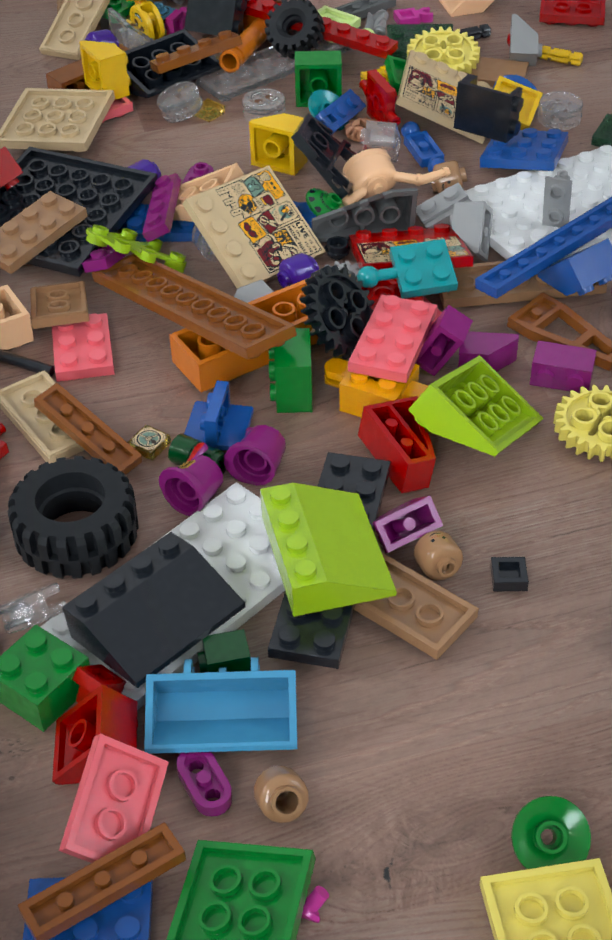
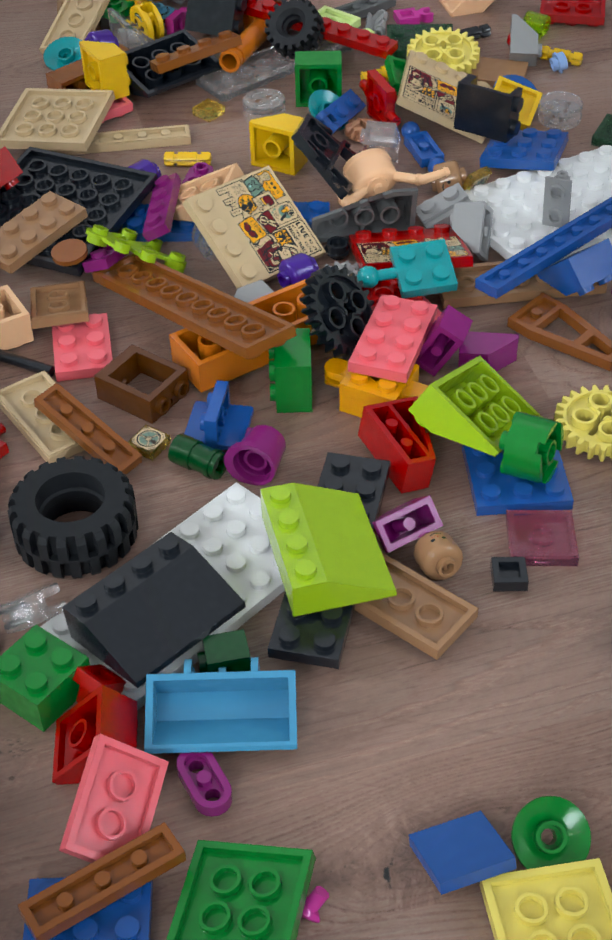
(62, 52): none -> teal dish
(69, 252): none -> dark orange piece
(113, 380): none -> reddish brown window
(137, 139): none -> tan tile
(180, 102): clear head -> none
(186, 158): none -> yellow axle
(192, 483): magenta hat -> none
(281, 794): medium nougat head -> none
(322, 201): green dish -> none
(462, 852): none -> blue tile
(476, 178): none -> clear yellow tile
(498, 492): none -> blue plate
(531, 447): none -> green brick
(538, 22): none -> clear neon green panel
(542, 537): none -> clear pink tile
(558, 62): none -> light blue plate
(562, 366): magenta brick -> none

